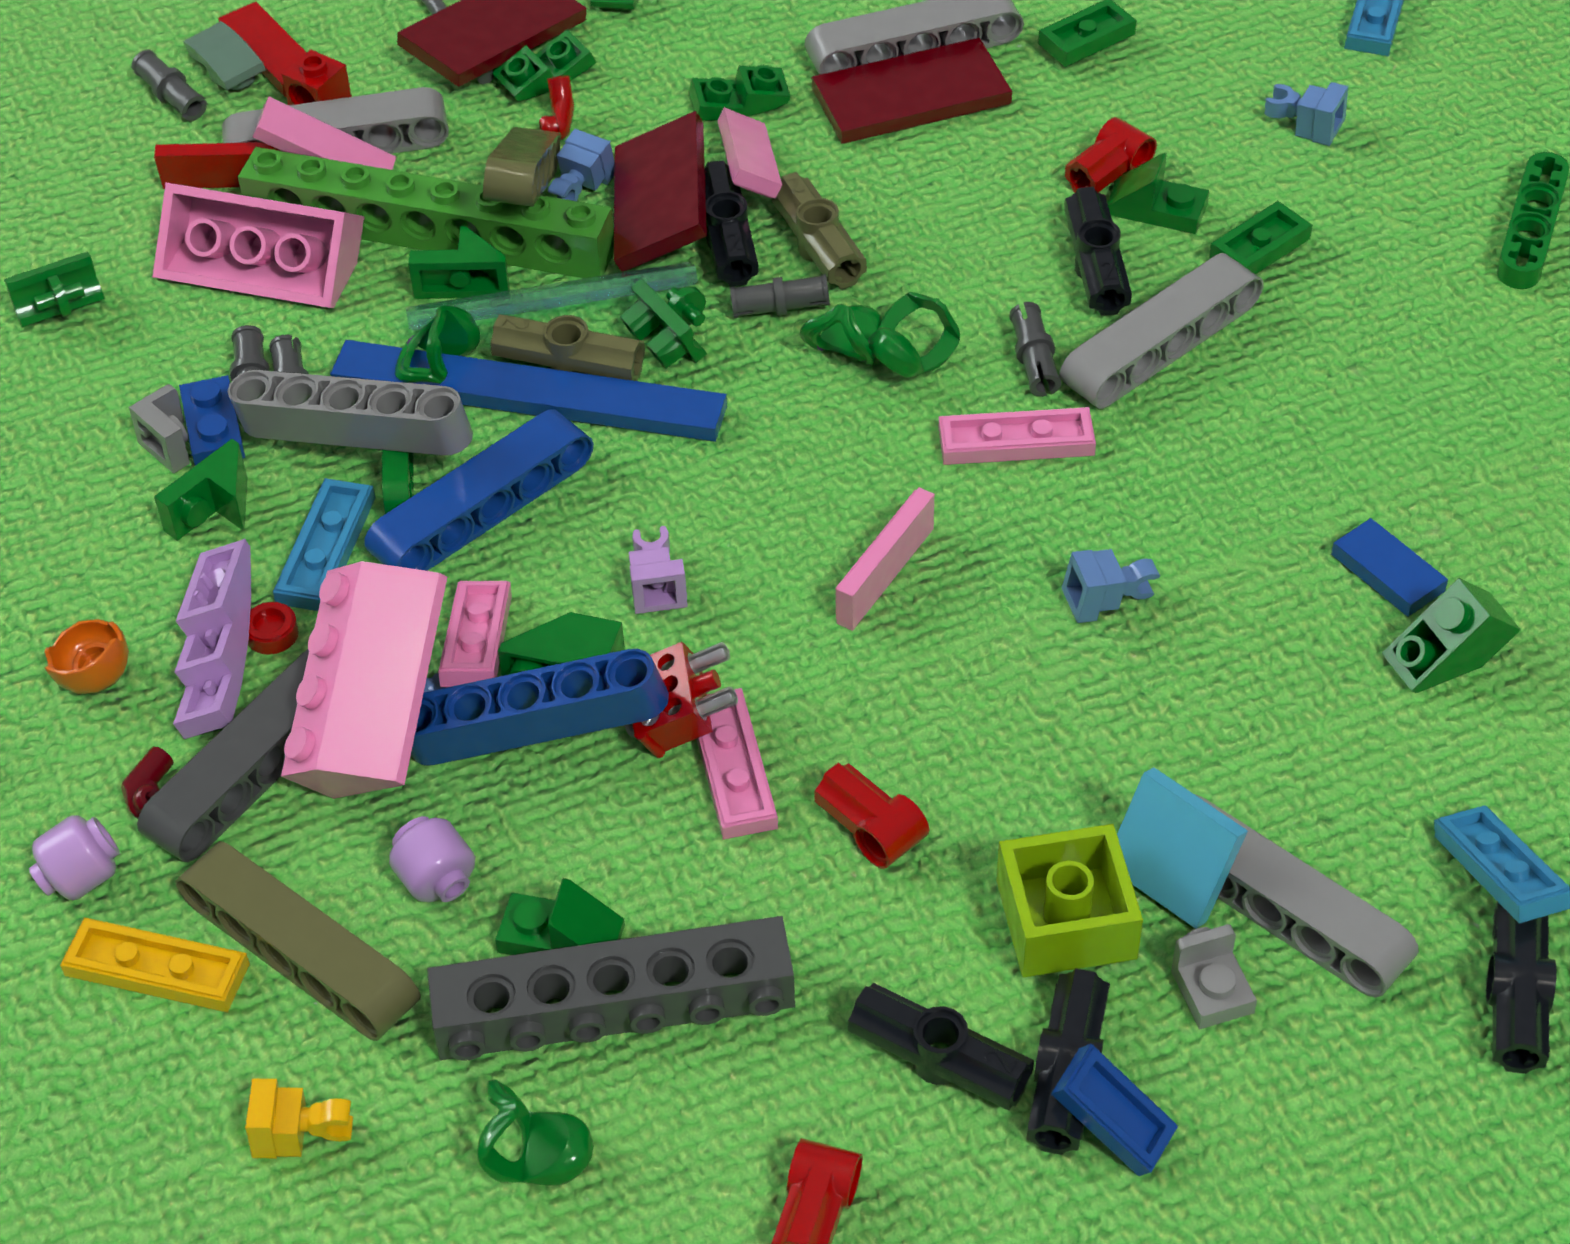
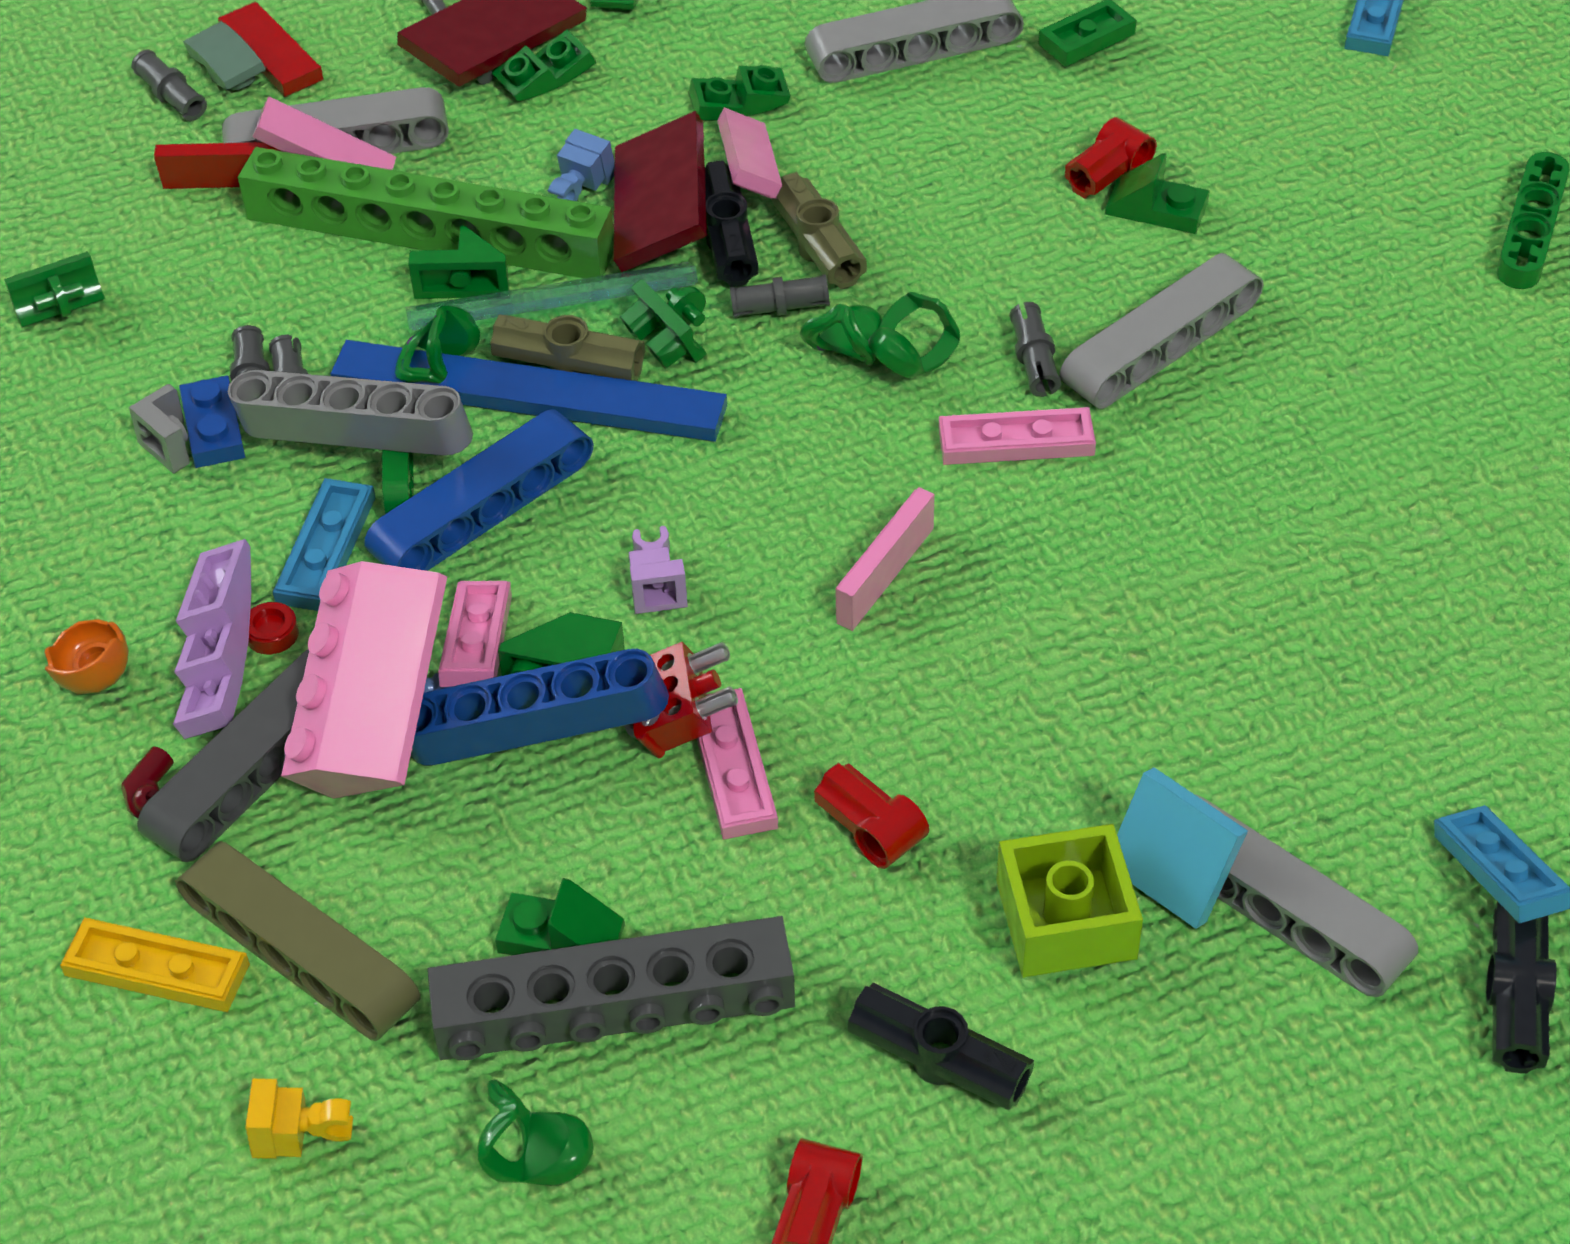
(74, 857): lavender head -> none
(207, 488): green slope -> none
(256, 245): bright pink slope -> none
(315, 79): red brick -> none
(431, 859): lavender head -> none
(521, 166): olive beam -> none
(562, 106): red arm -> none
(911, 90): dark red tile -> none
(1074, 1023): black piece -> none
(1097, 251): black piece -> none
(1098, 583): medium blue piece -> none
(1114, 1110): blue tile -> none
(1211, 976): light grey bracket -> none
(1264, 237): green plate -> none
(1318, 111): medium blue piece -> none
(1389, 567): blue tile -> none
(1451, 637): green slope -> none

